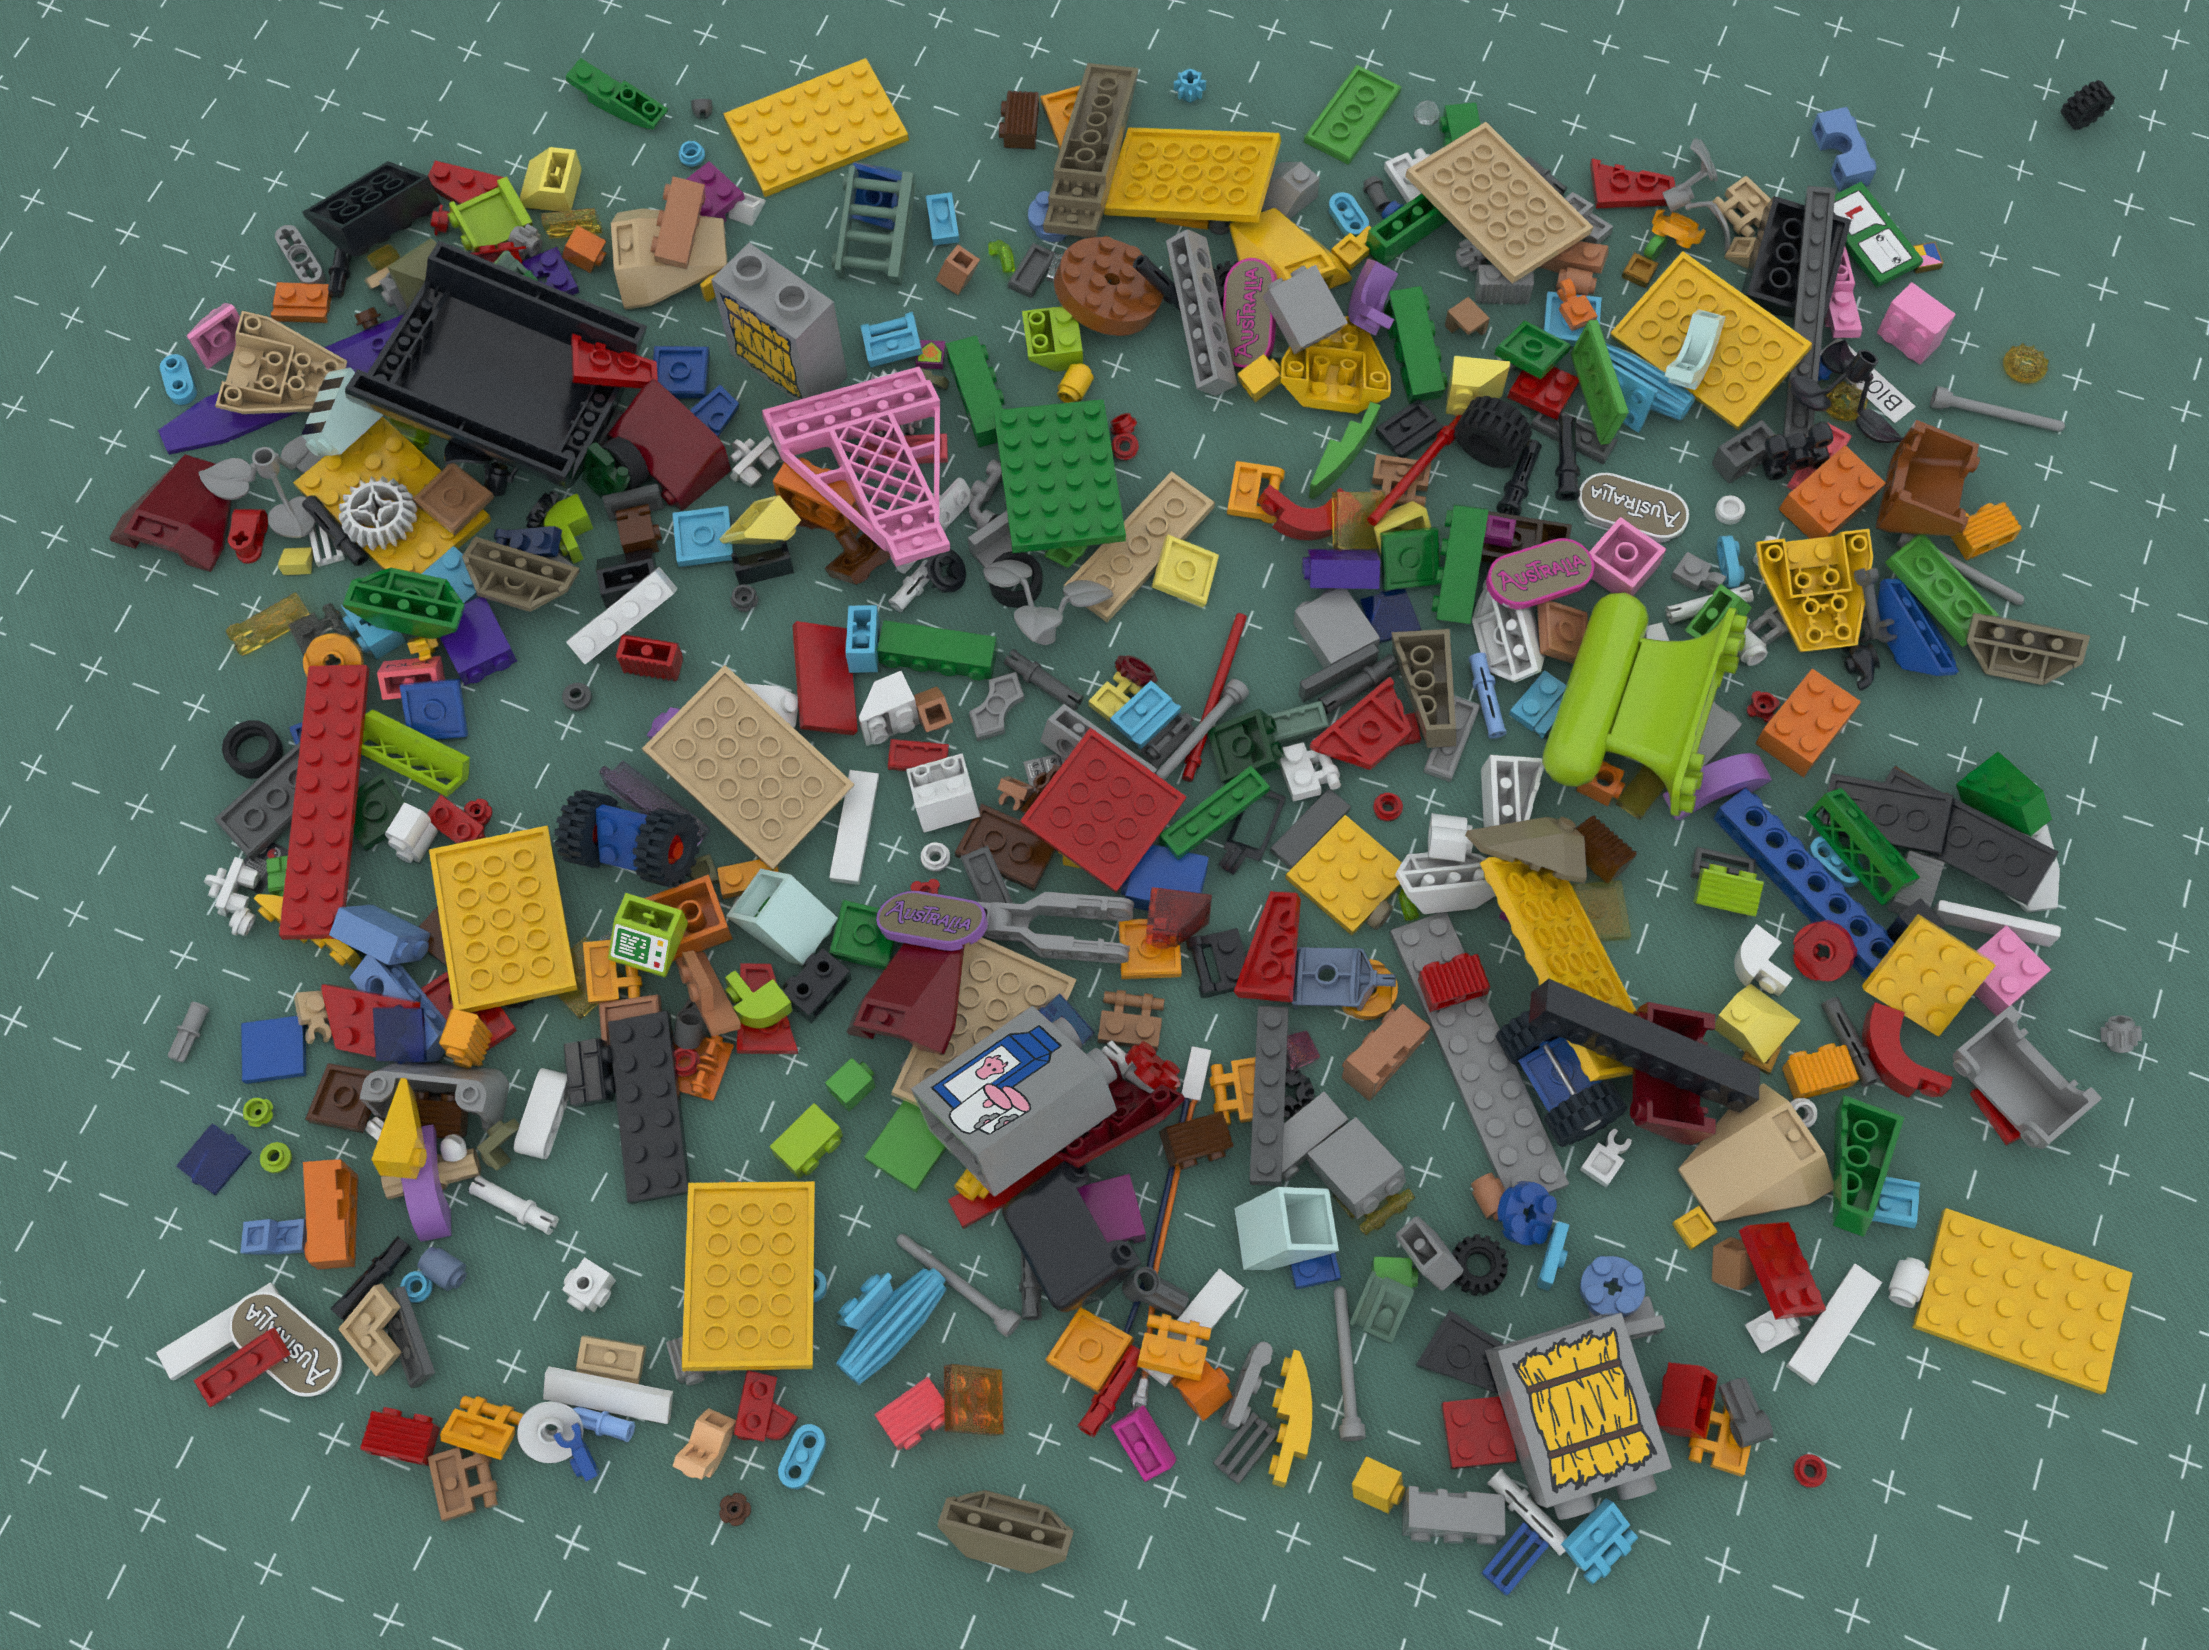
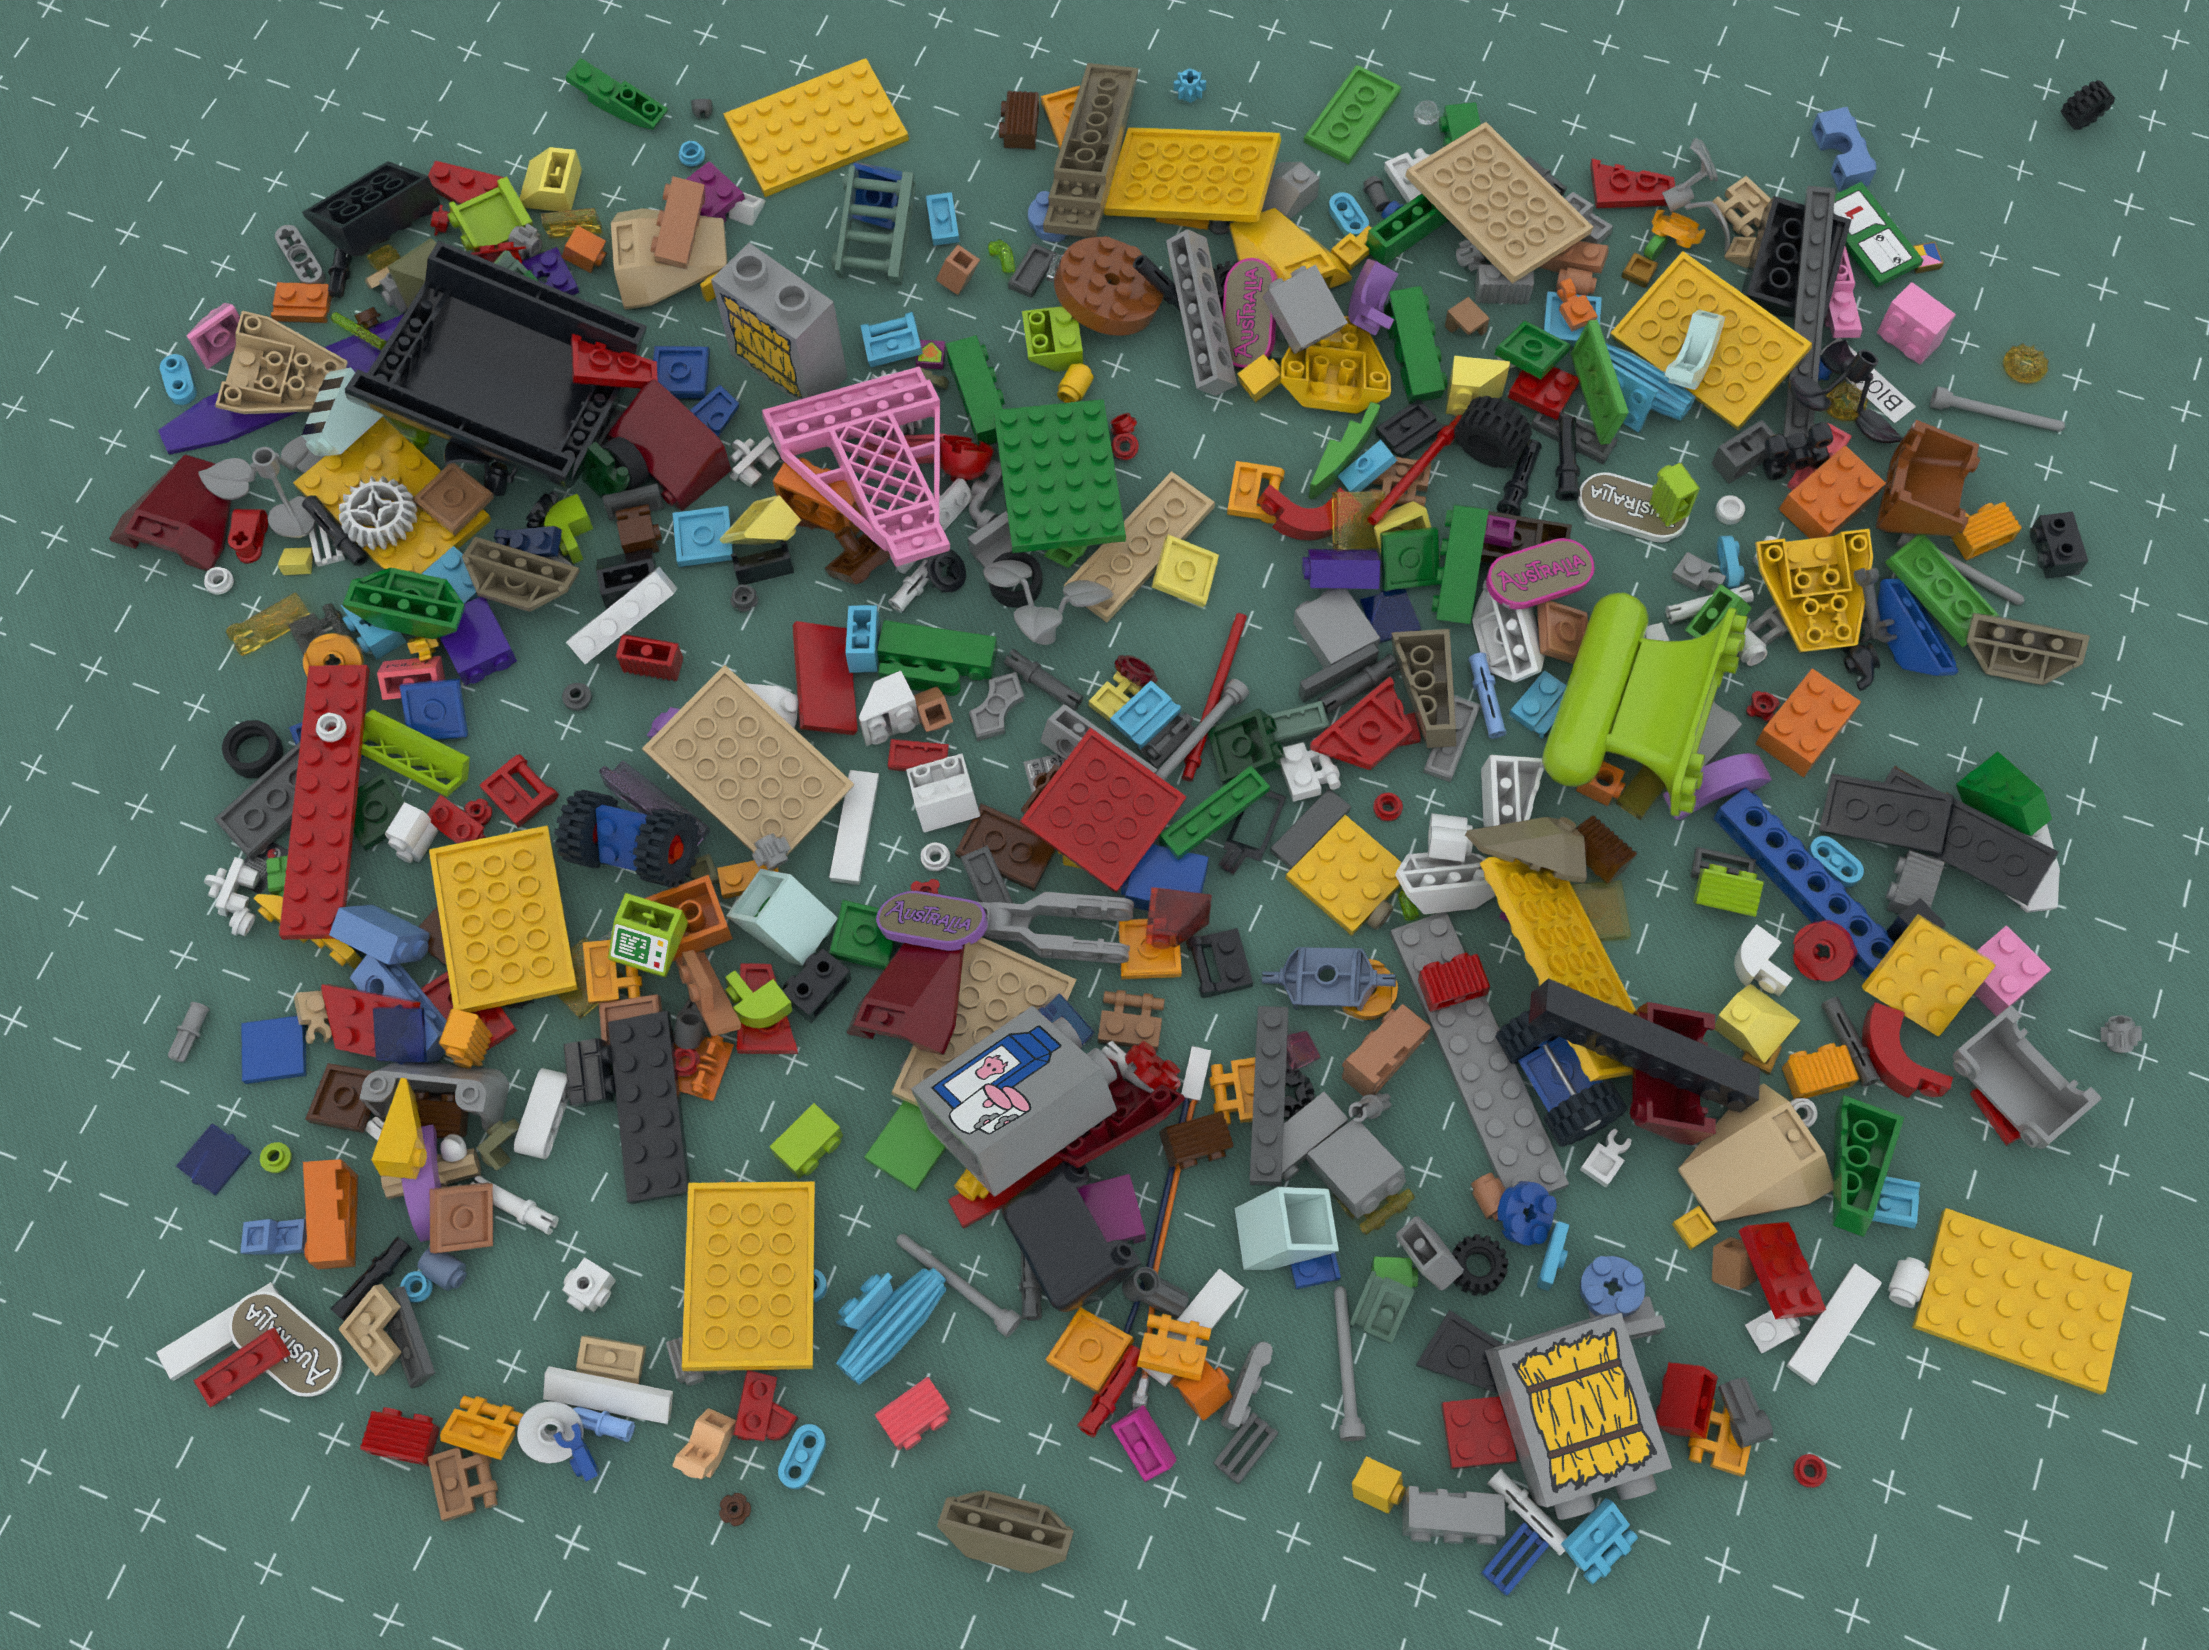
(216, 574): none -> white plate
(253, 1106): lime plate -> none
(327, 721): none -> white plate
(358, 330): none -> clear neon green bar
(461, 1217): none -> nougat tile
(512, 797): none -> red plate
(771, 851): none -> light grey gear
(851, 1083): bright green brick -> none
(924, 678): none -> green plate
(963, 458): none -> red cylinder
(973, 1400): clear orange plate -> none
(1016, 789): nougat tile -> none
(1272, 953): red wing -> none
(1294, 1406): yellow slope -> none
(1367, 467): none -> medium azure plate
(1370, 1106): none -> light grey axle
(1625, 558): bright pink brick -> none
(1674, 494): none -> lime brick
(1868, 839): green fence -> none
(1993, 922): white tile -> none
(2058, 545): none -> black brick

